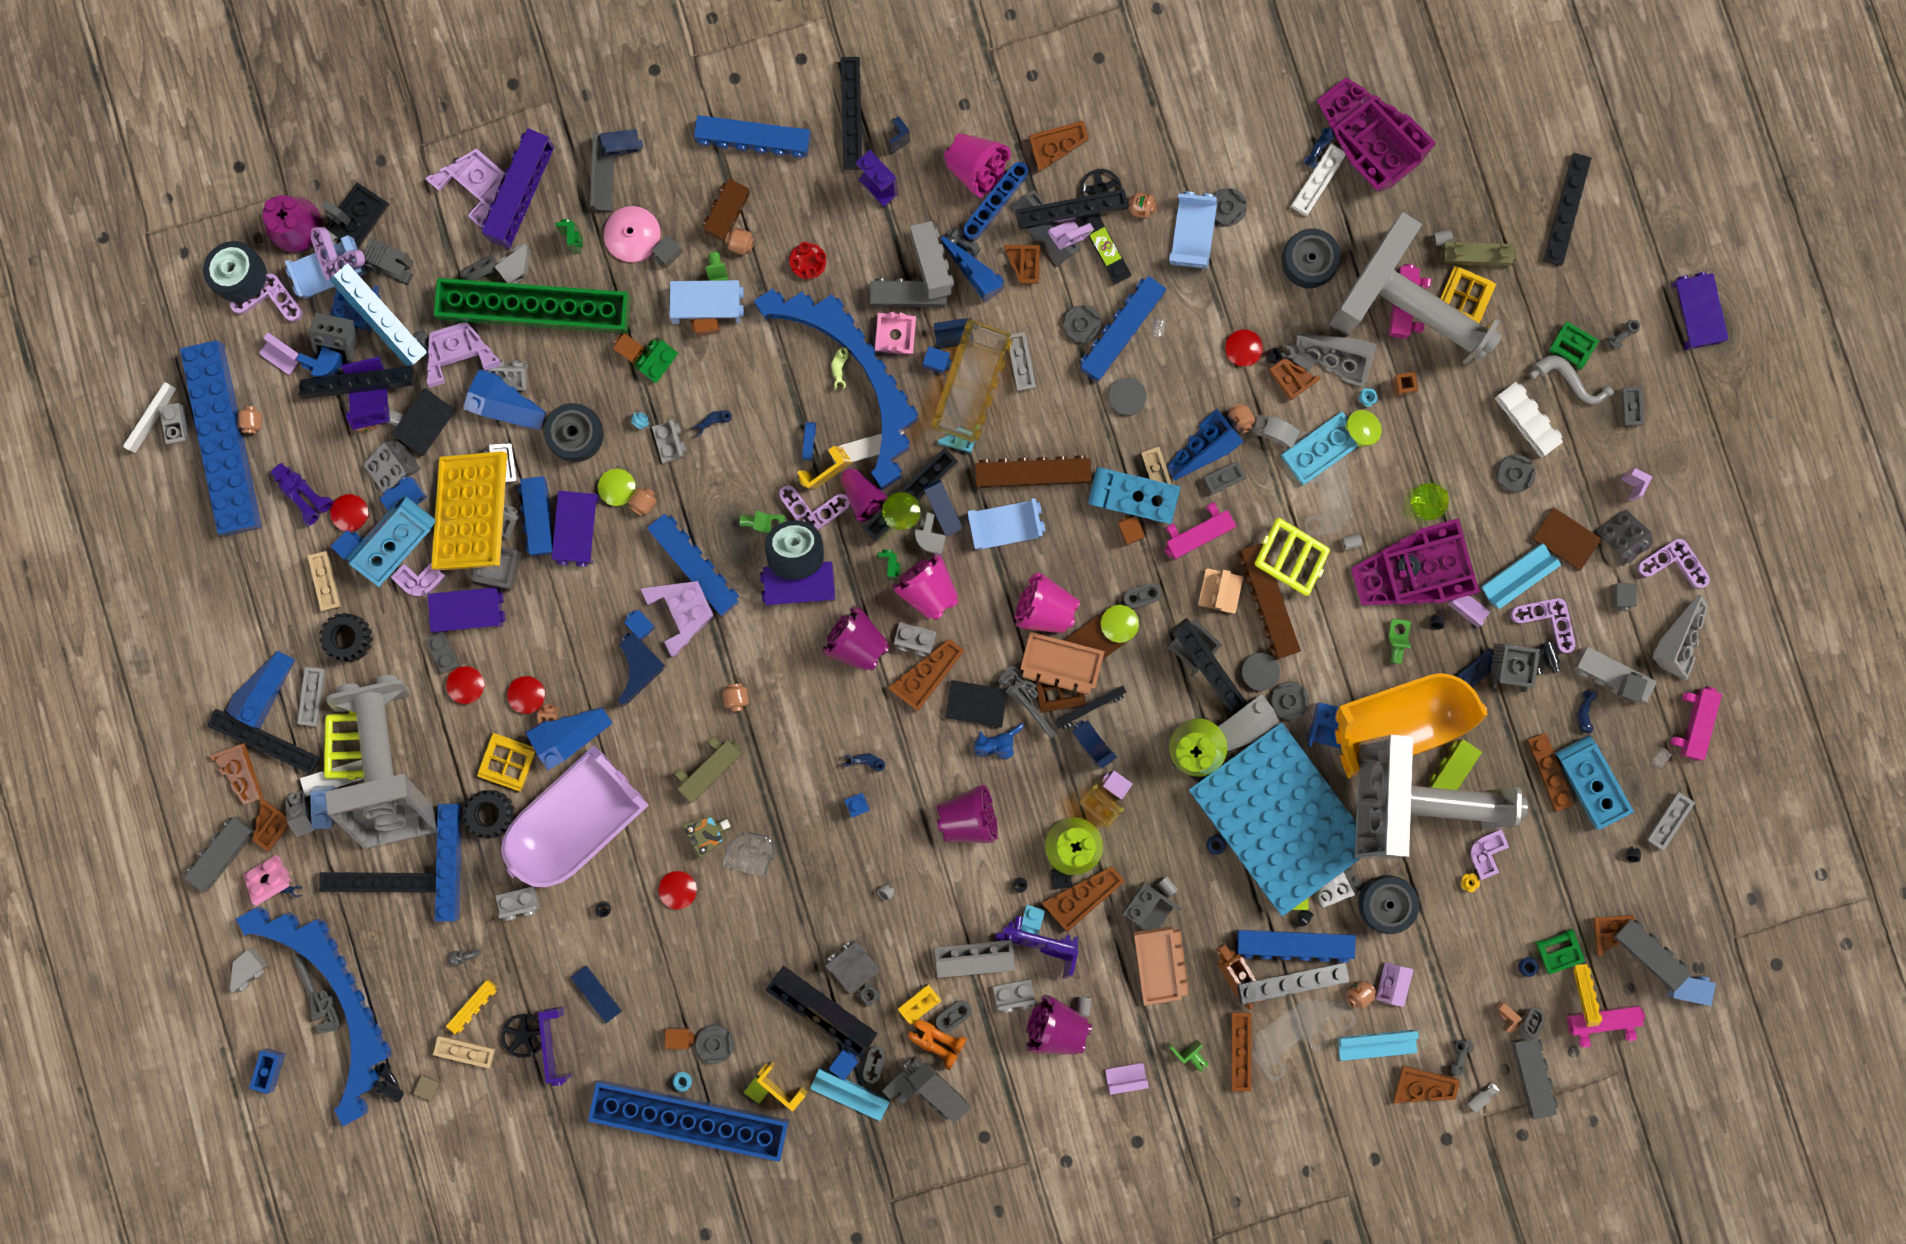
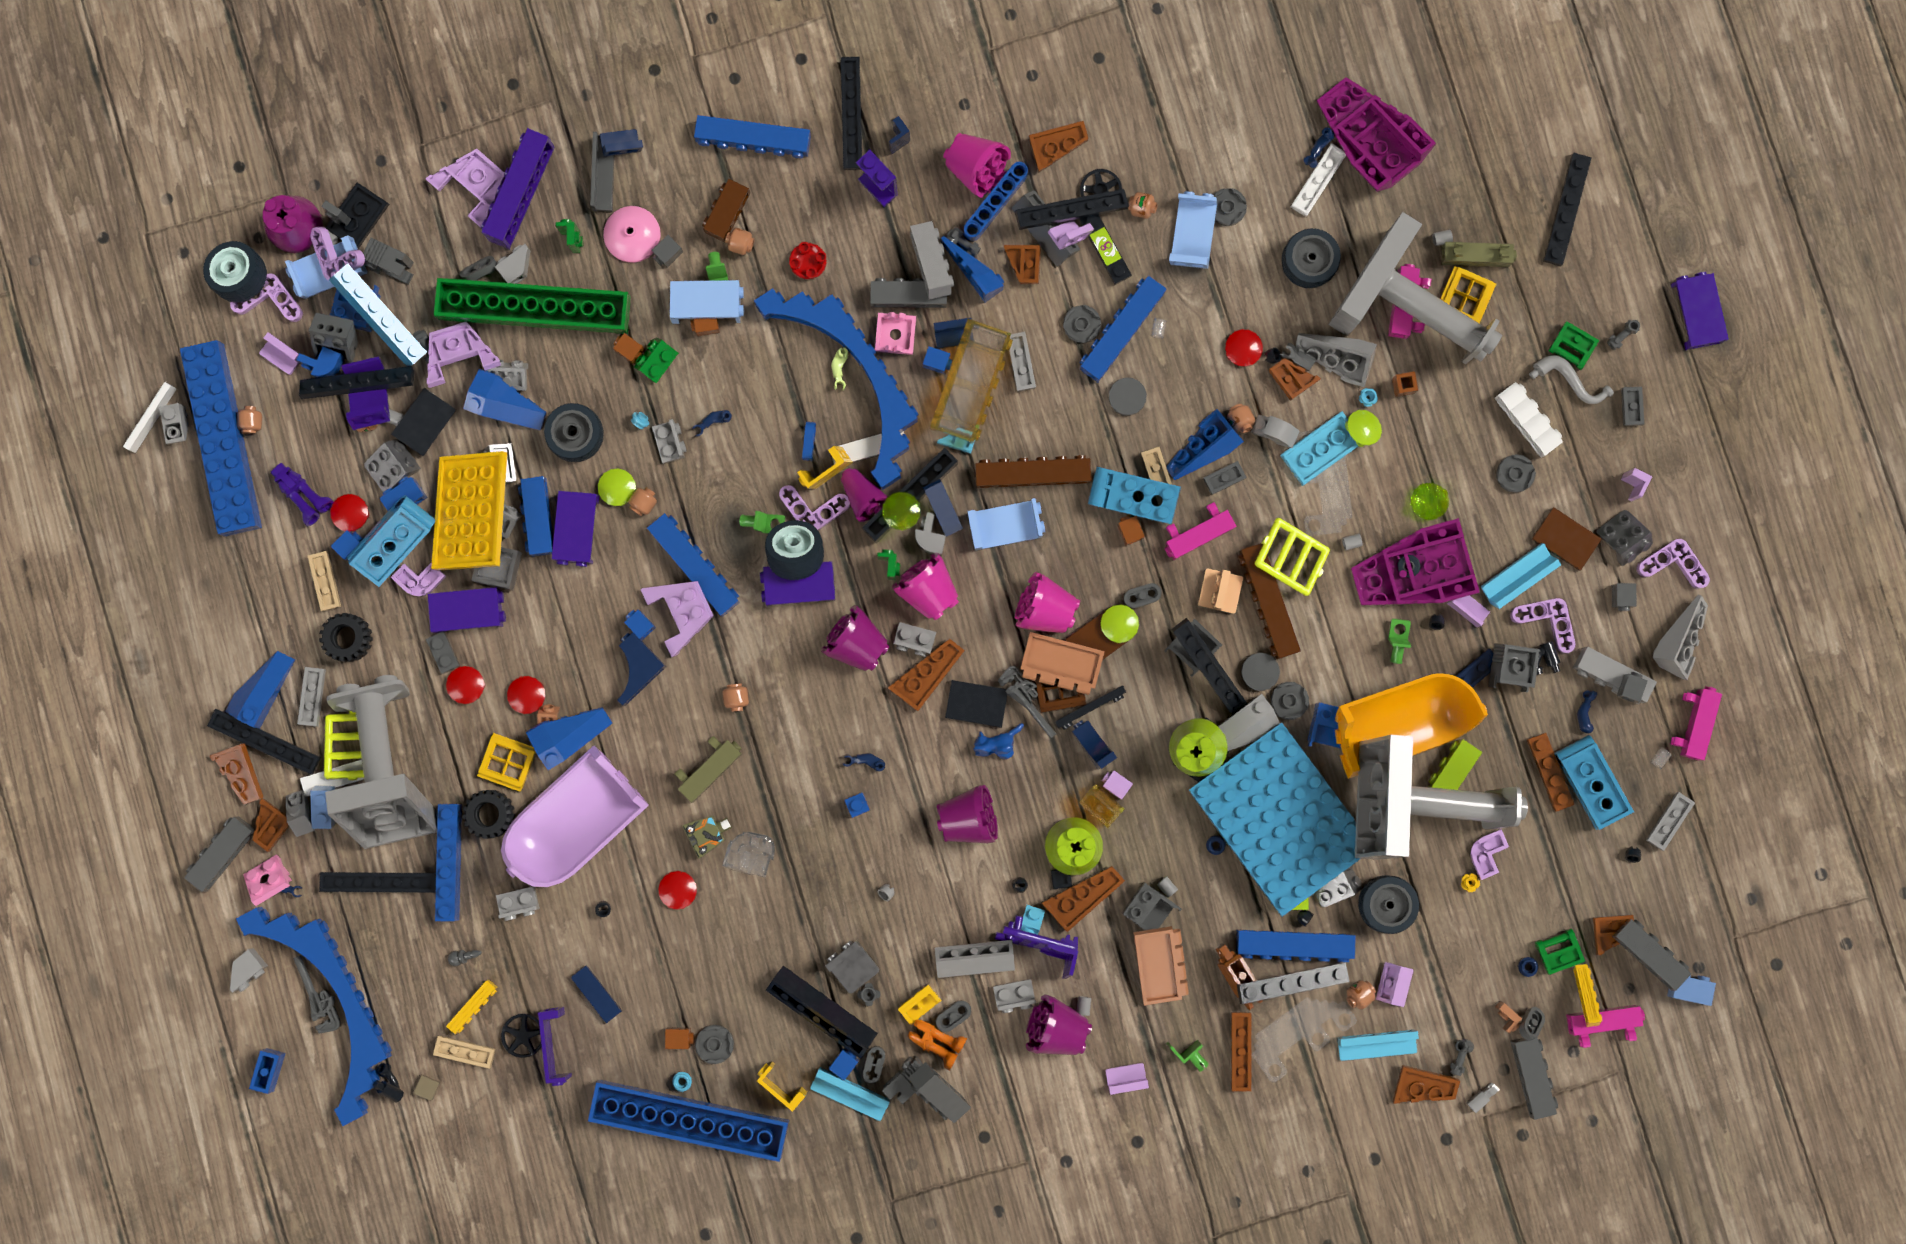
(756, 1091): lime tile -> none

